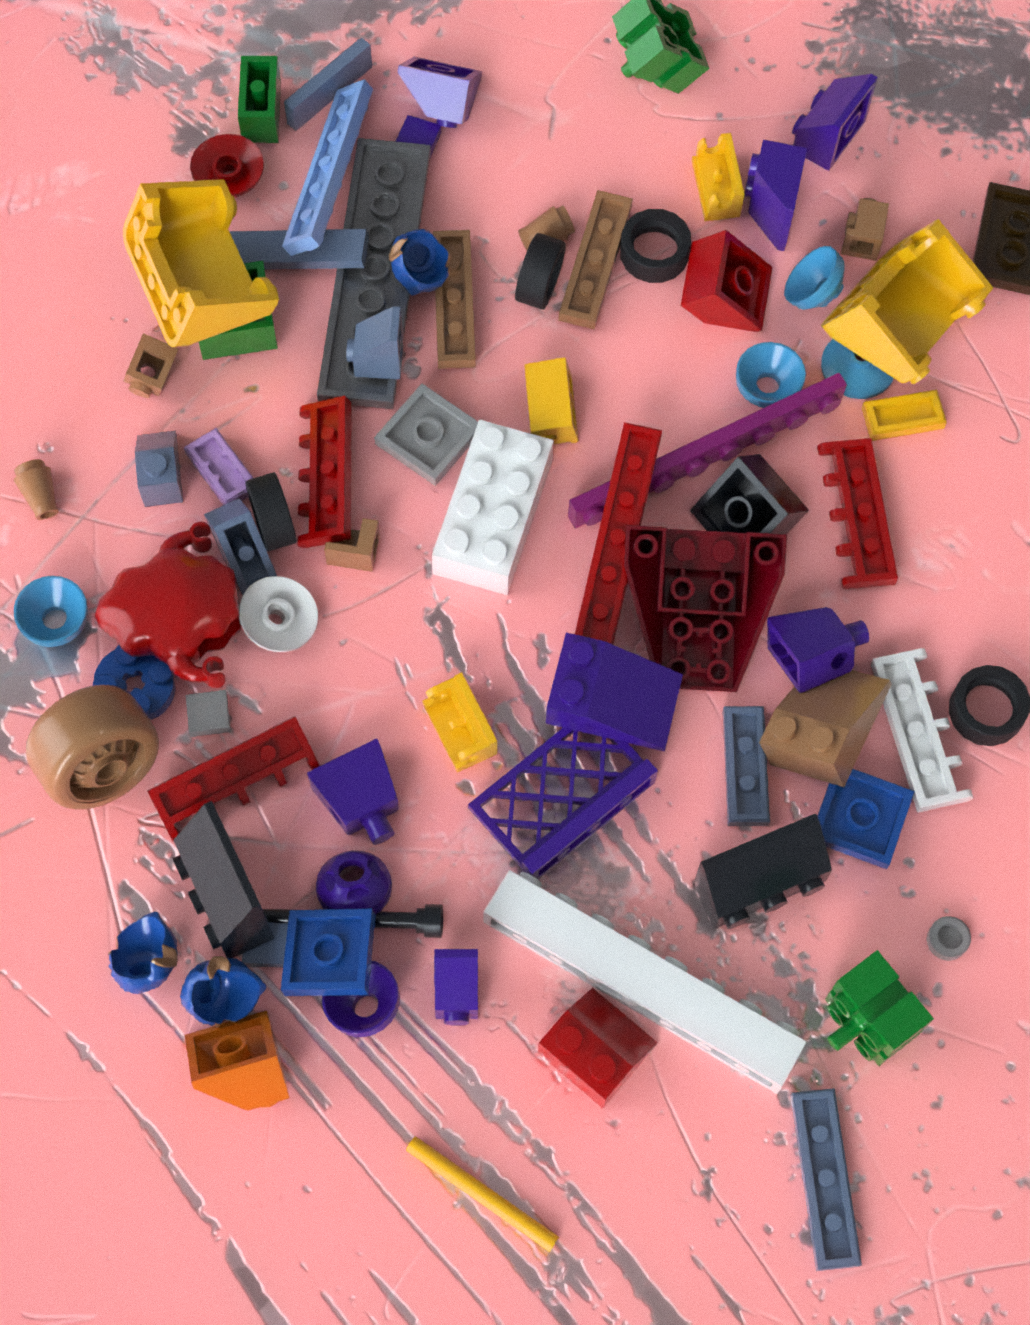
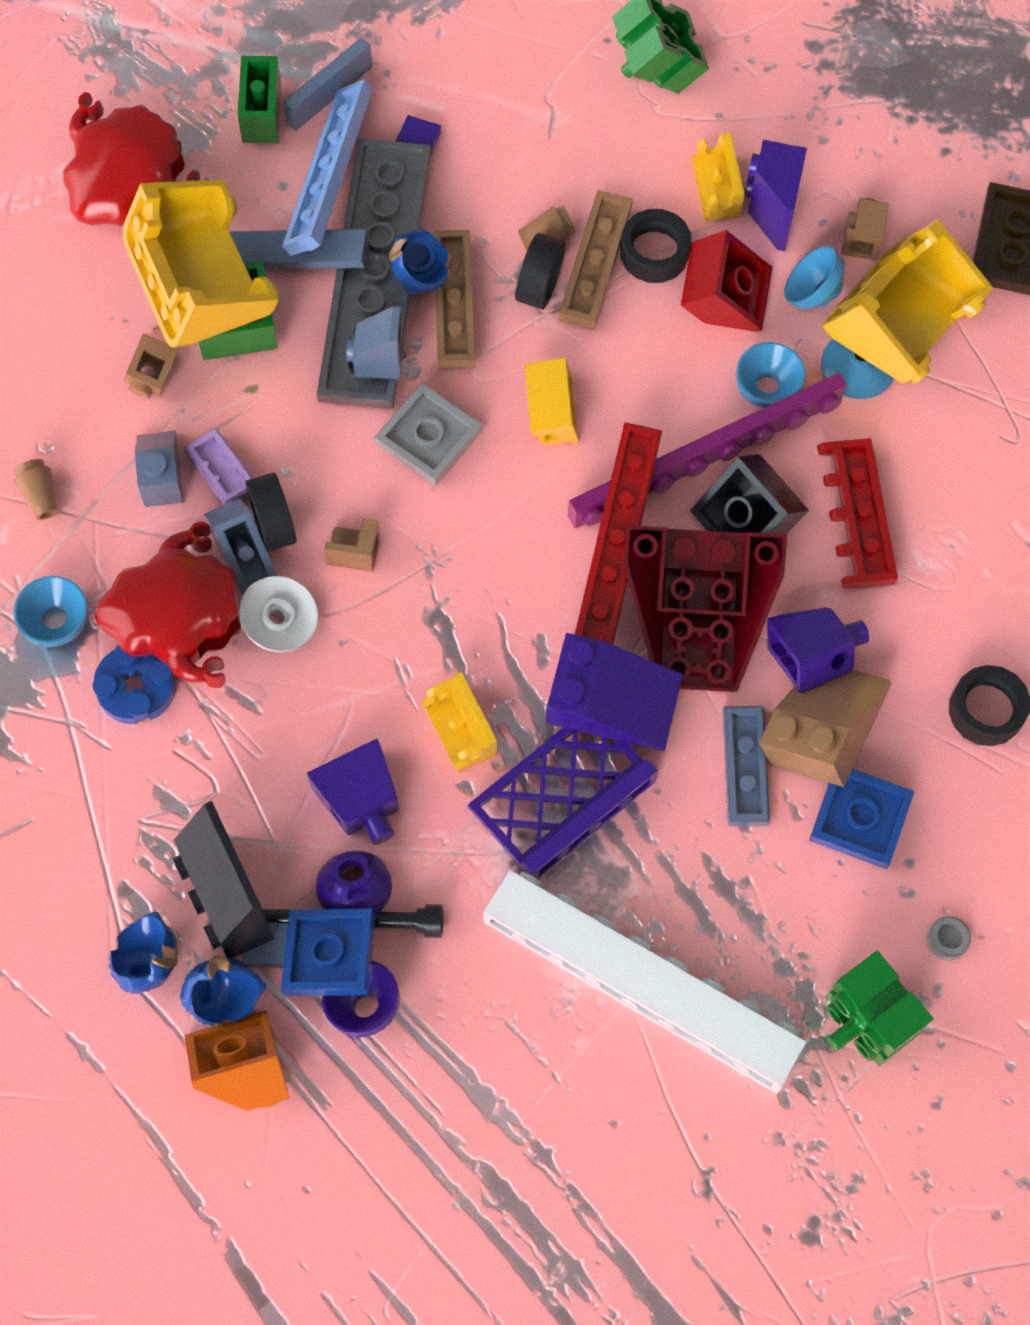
(92, 747): medium nougat wheel -> none
(116, 157): none -> red piece
(208, 713): light grey tile -> none
(226, 154): red dish -> none
(232, 772): red hinge -> none
(328, 471): red hinge -> none
(441, 89): slope -> none
(456, 985): dark purple slope -> none
(482, 1193): yellow bar -> none
(492, 507): white brick -> none
(596, 1046): red slope -> none
(763, 873): black slope -> none
(825, 1180): sand blue tile -> none
(834, 118): dark purple slope -> none
(904, 415): yellow tile -> none
(917, 732): white hinge -> none

